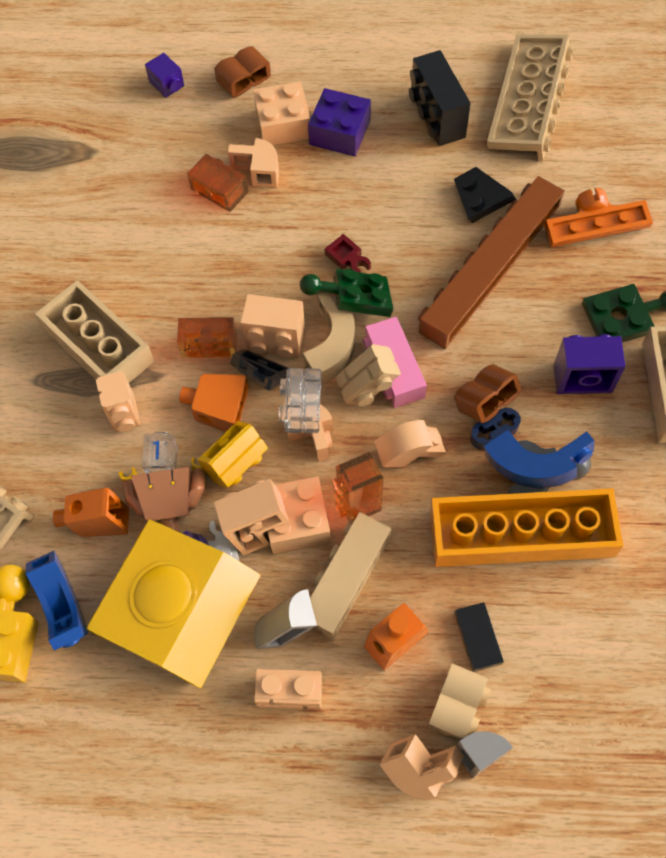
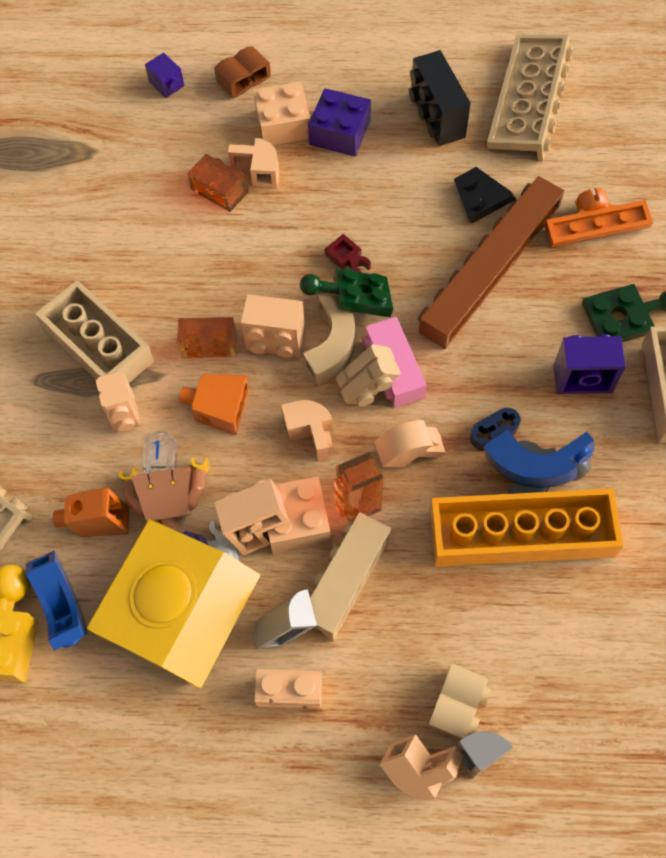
(233, 454): yellow brick -> none
(259, 369): black wing -> none
(302, 400): clear brick -> none
(395, 635): orange torso -> none
(478, 637): black tile -> none
(487, 393): dark orange brick -> none

